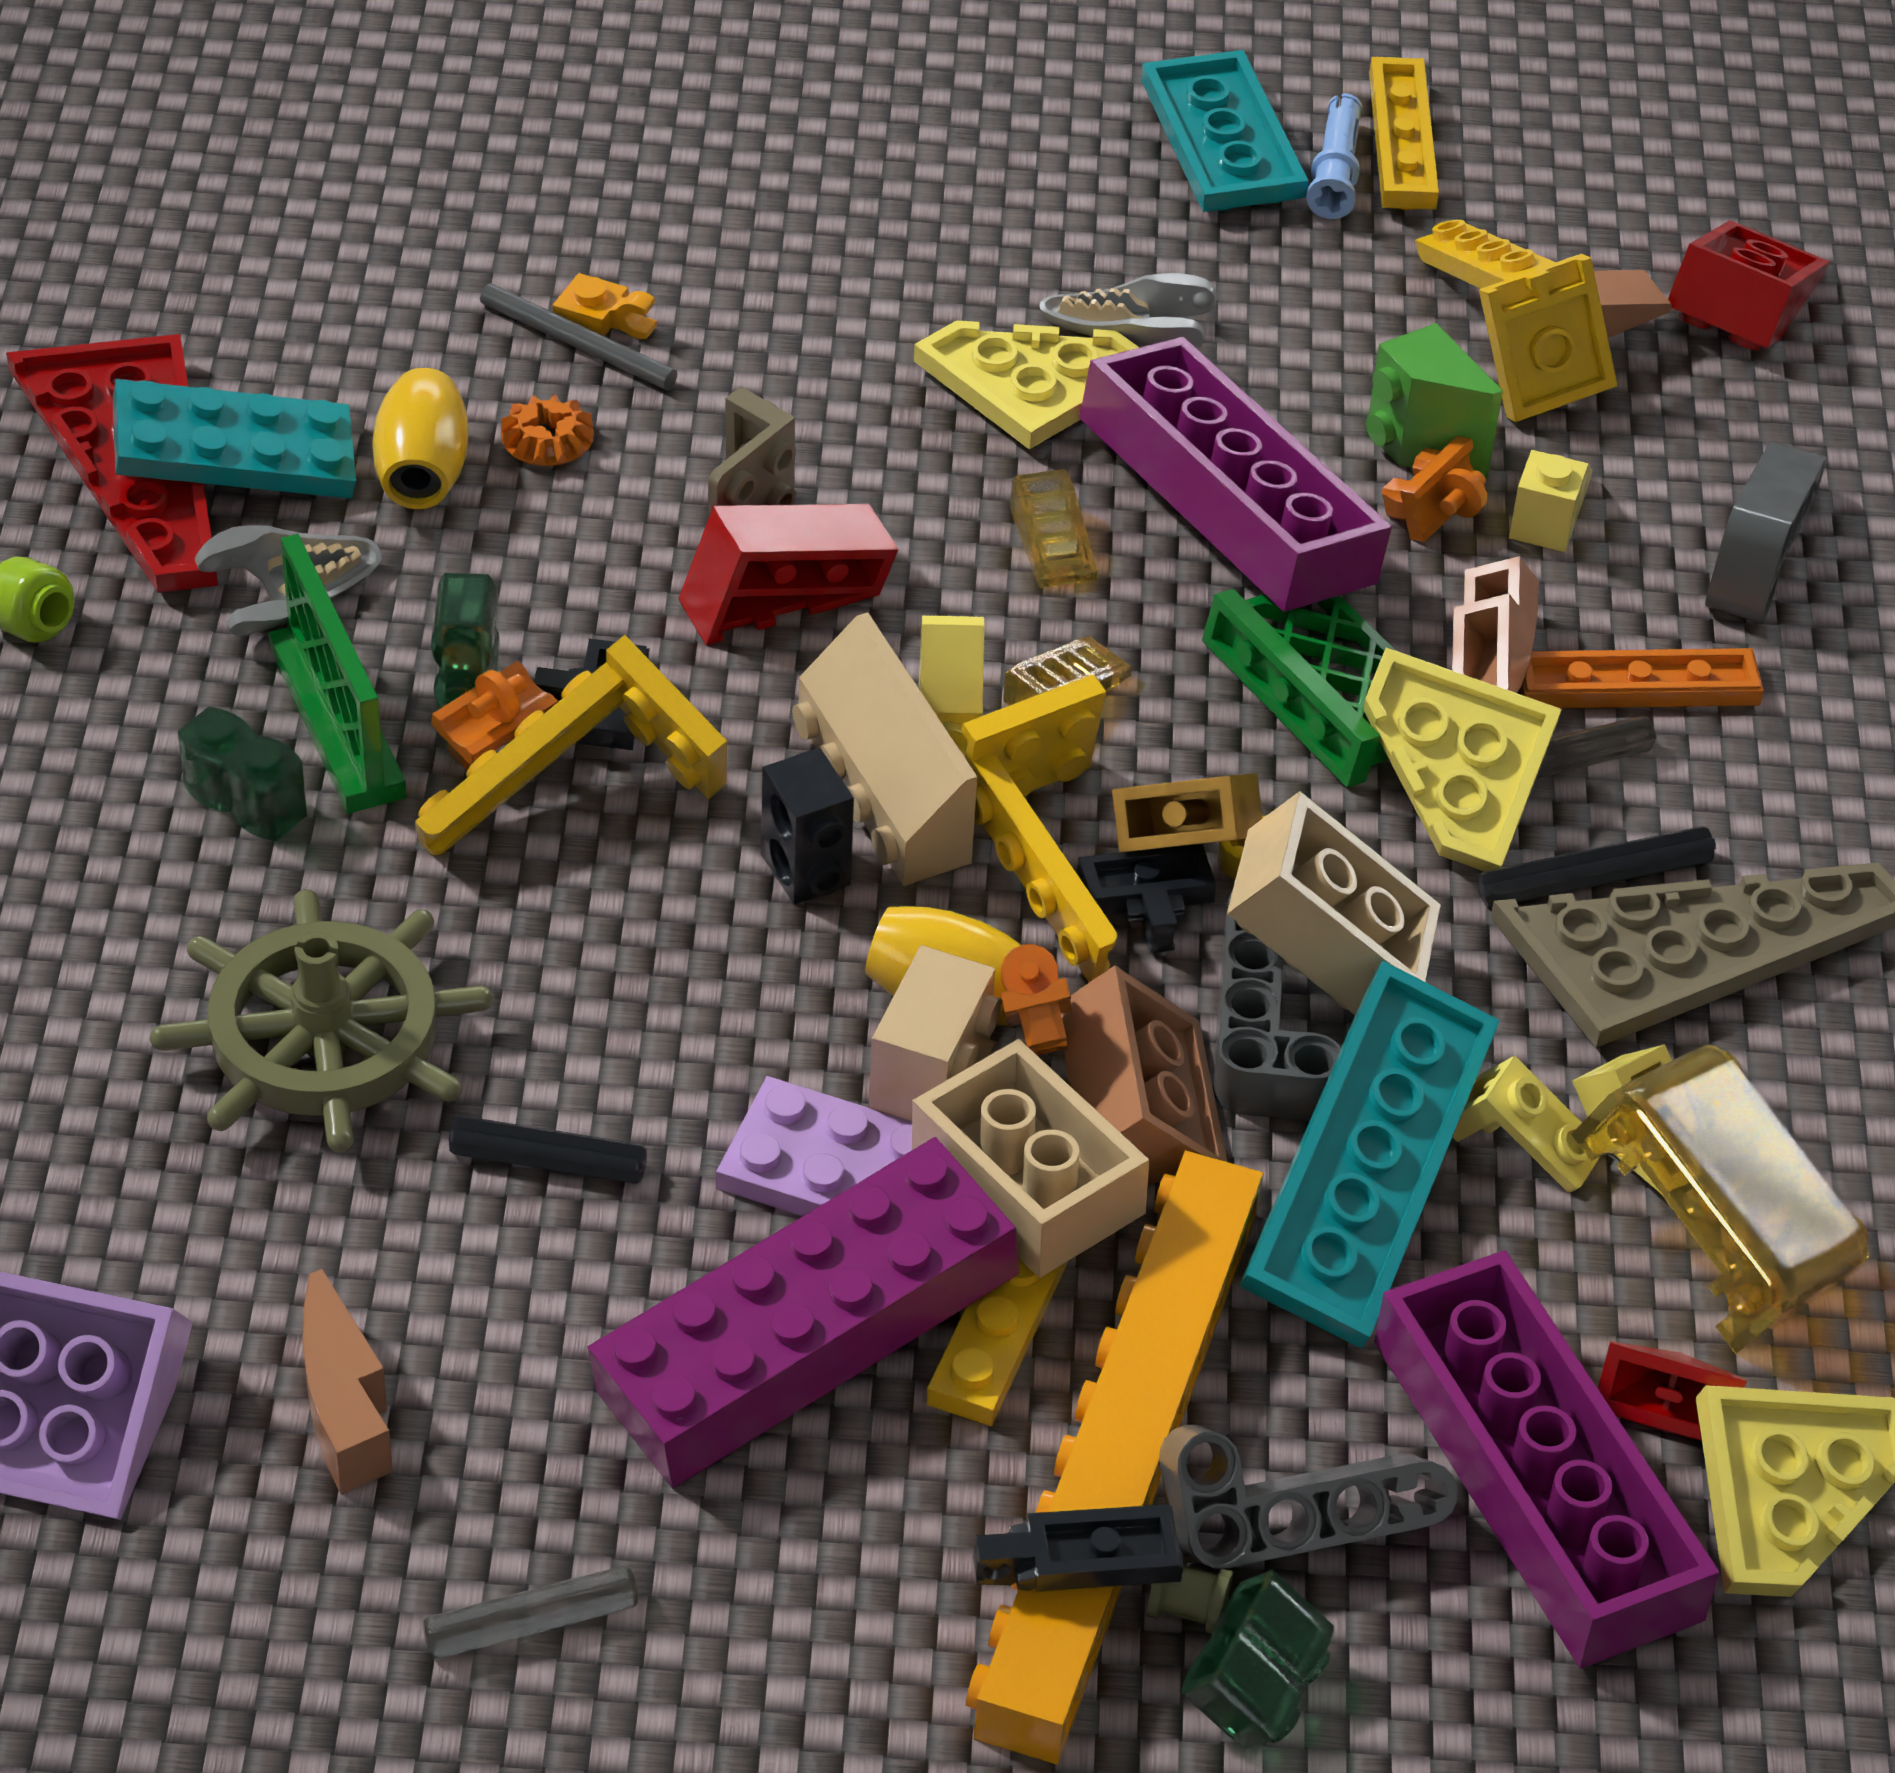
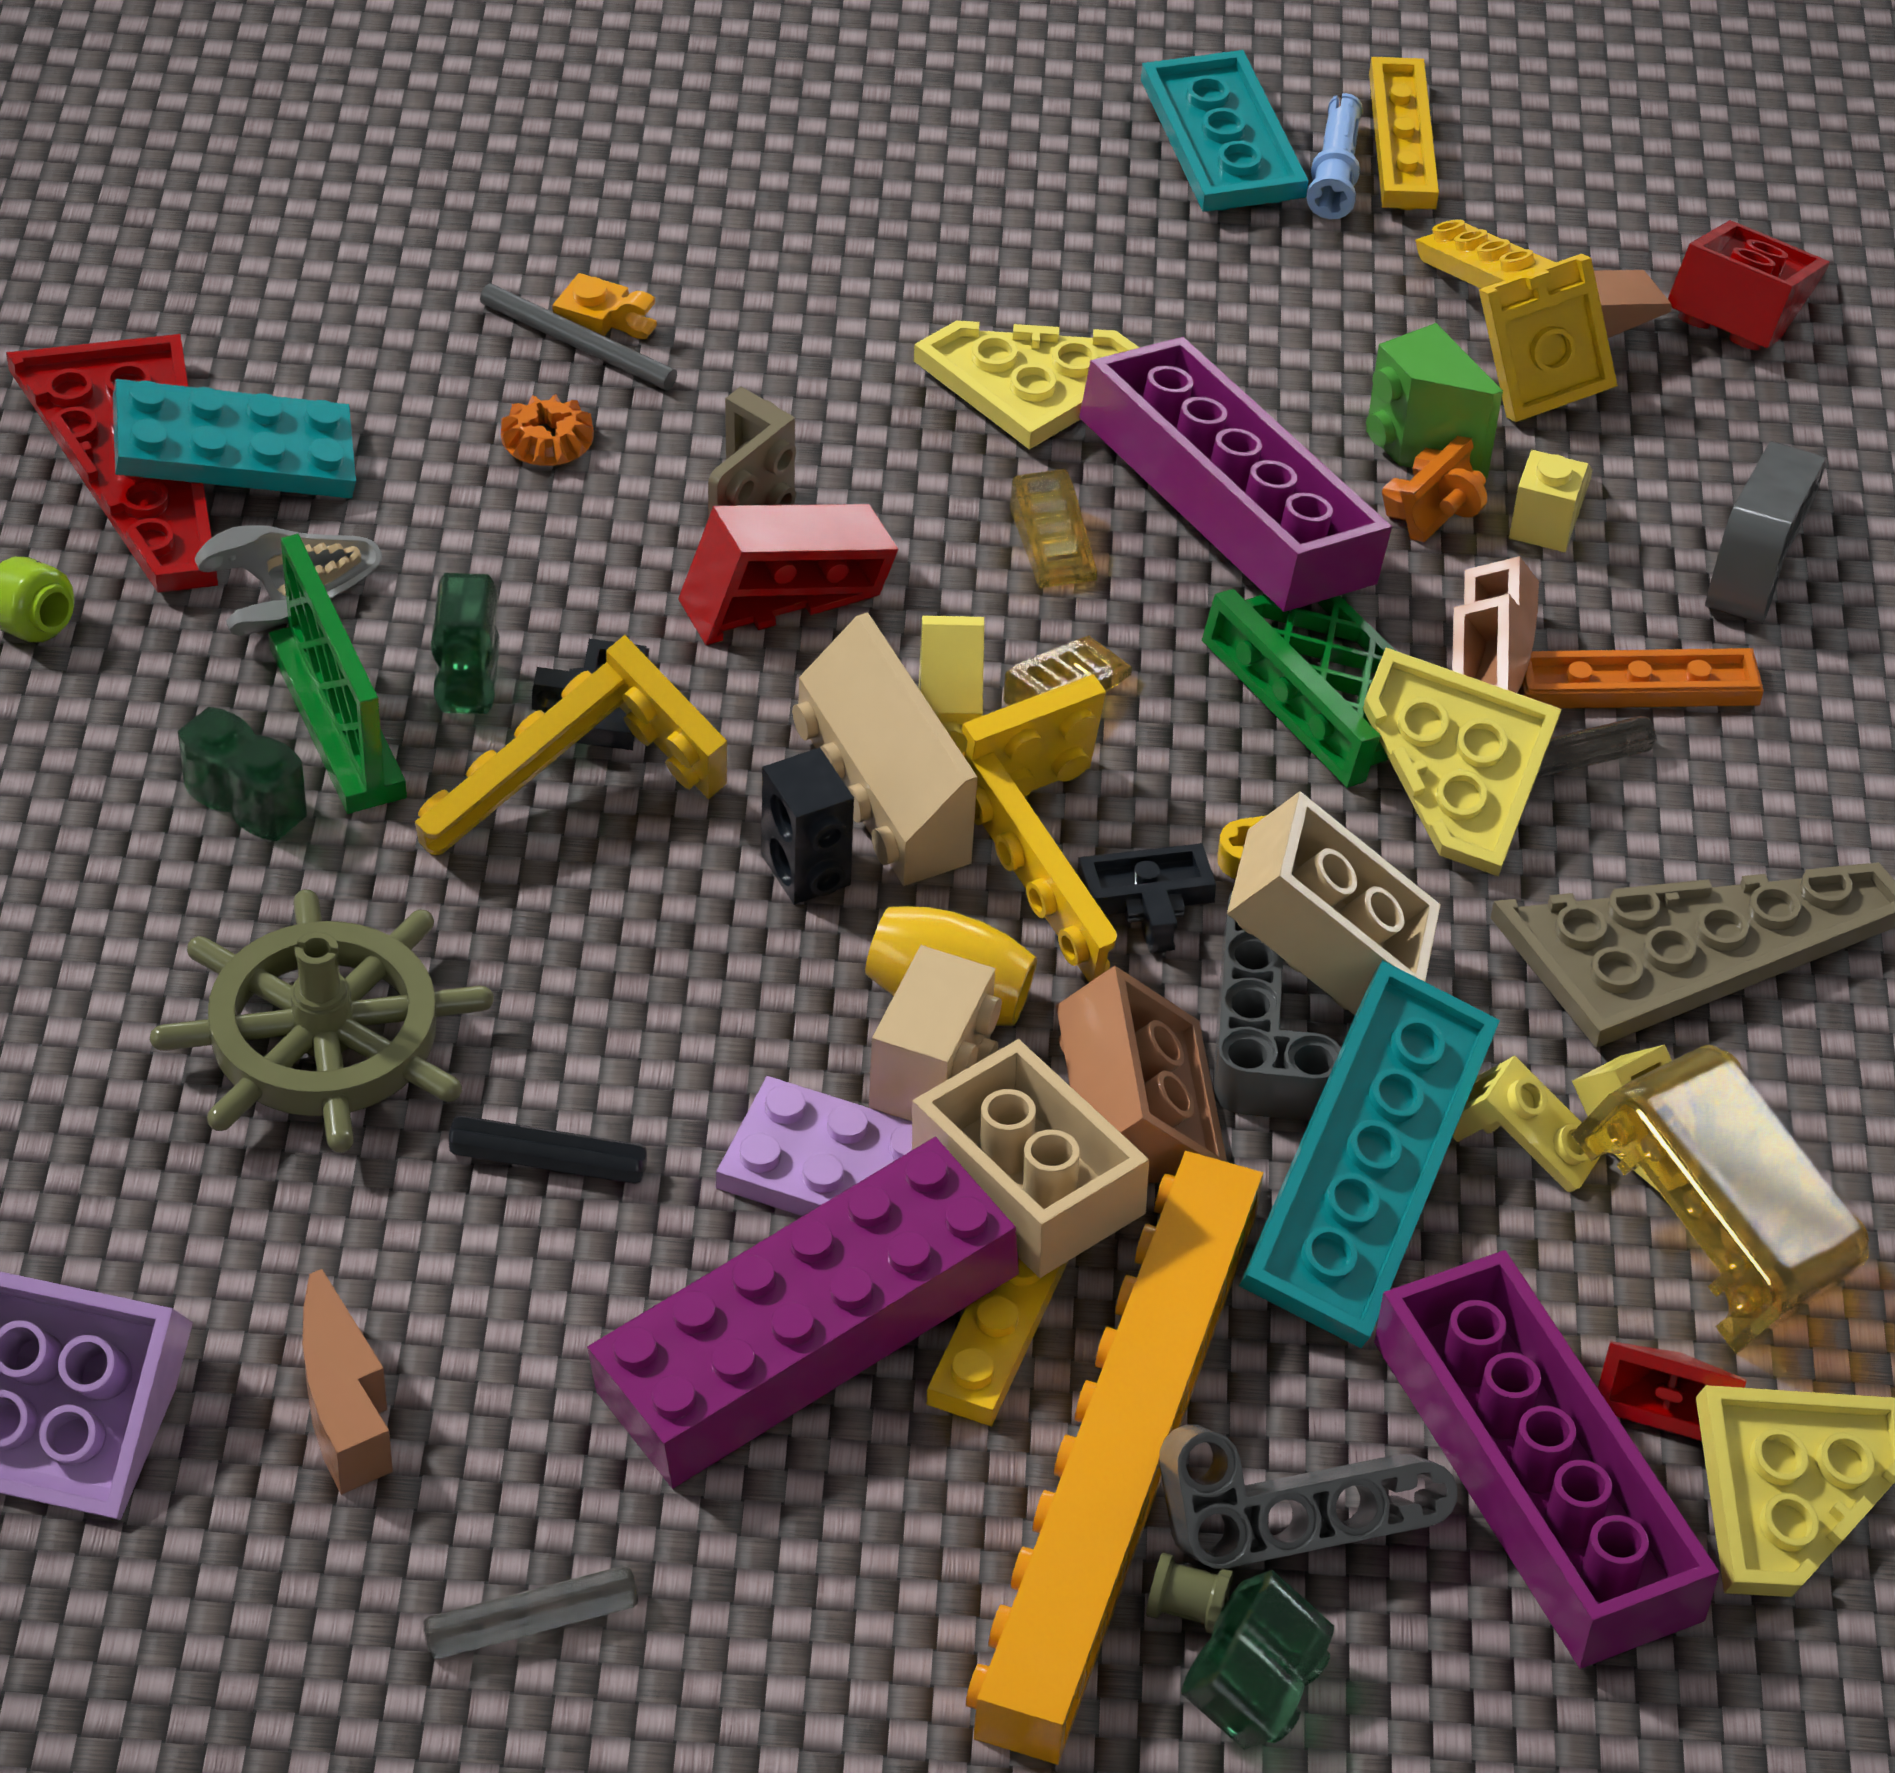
(420, 438): yellow piece -> none
(489, 712): orange hips -> none
(1035, 997): orange hips -> none
(1083, 1550): black hinge -> none
(1140, 310): light grey animal -> none
(1186, 812): pearl gold brick -> none
(1597, 866): black axle -> none

